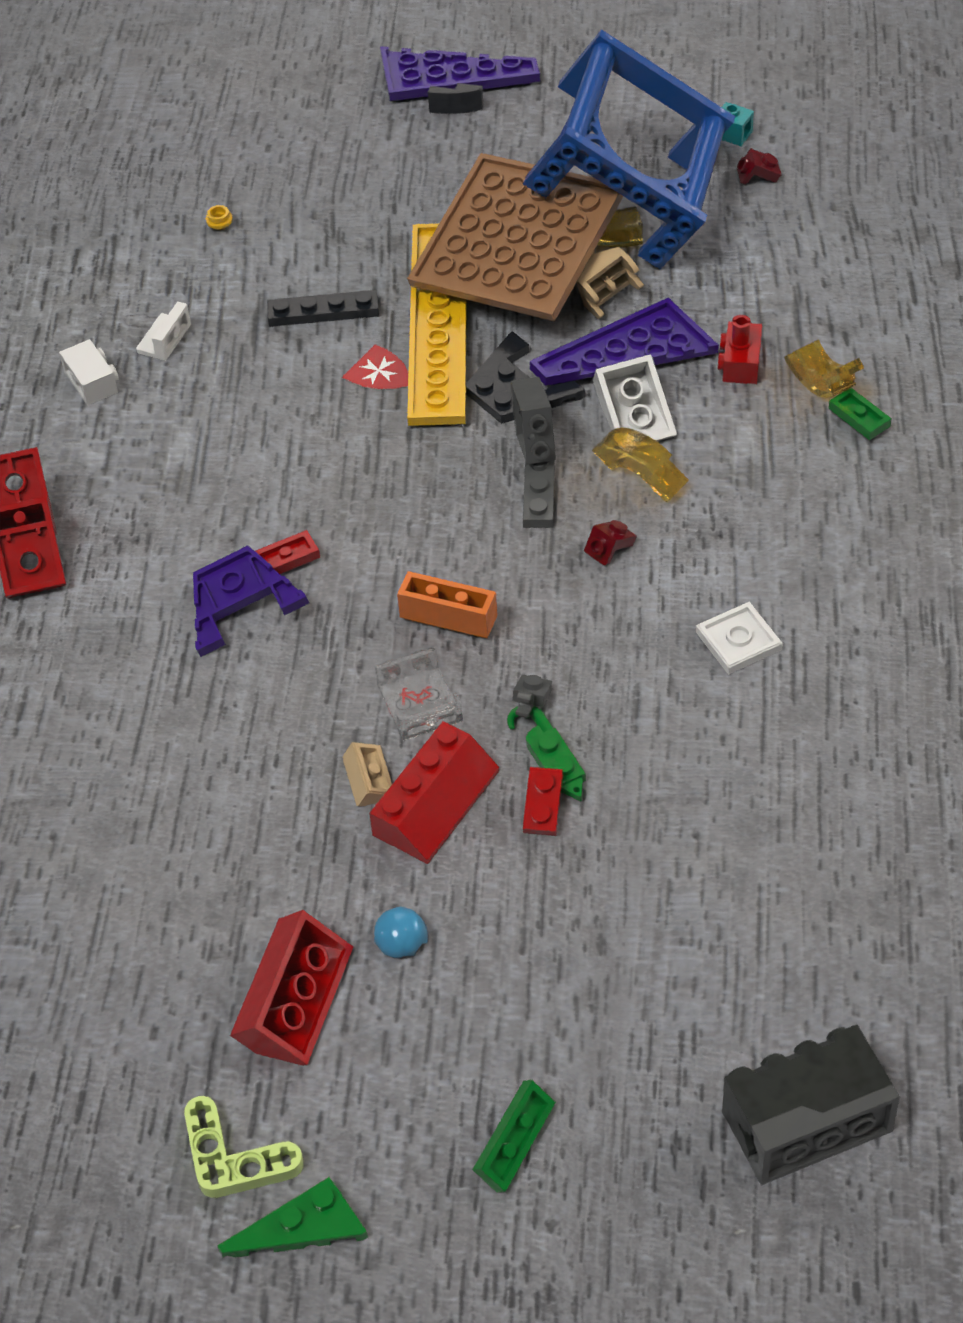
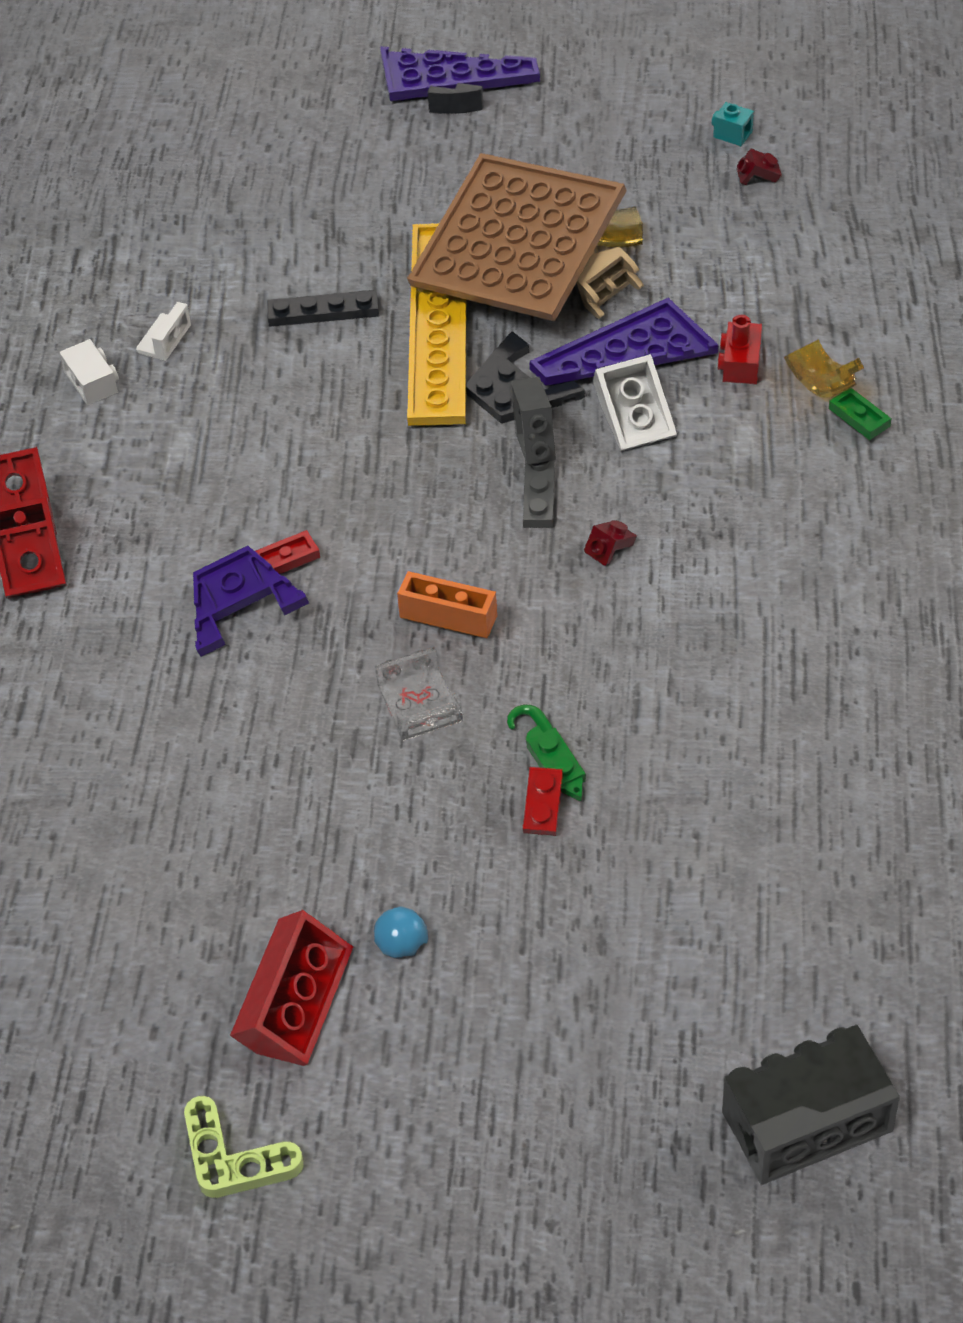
(218, 217): yellow plate -> none
(306, 1220): green wing -> none
(366, 772): tan slope -> none
(378, 370): sticker -> none
(433, 793): red slope -> none
(514, 1136): green plate -> none
(531, 692): dark grey plate -> none
(644, 457): clear yellow arch -> none
(694, 151): blue arch -> none
(739, 638): white tile -> none

